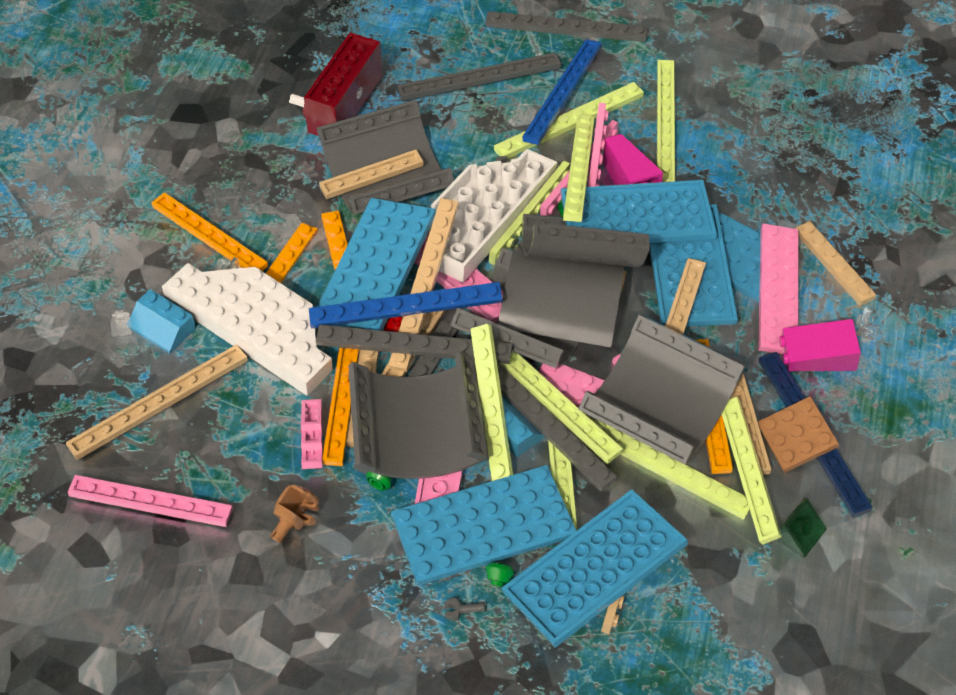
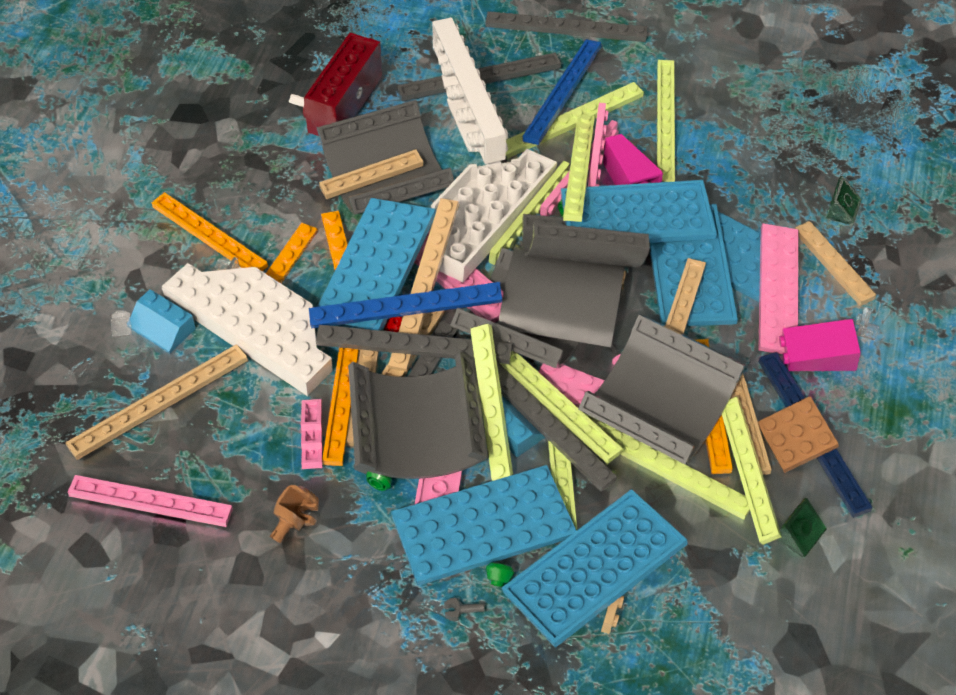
(467, 94): none -> white brick
(844, 203): none -> clear green slope

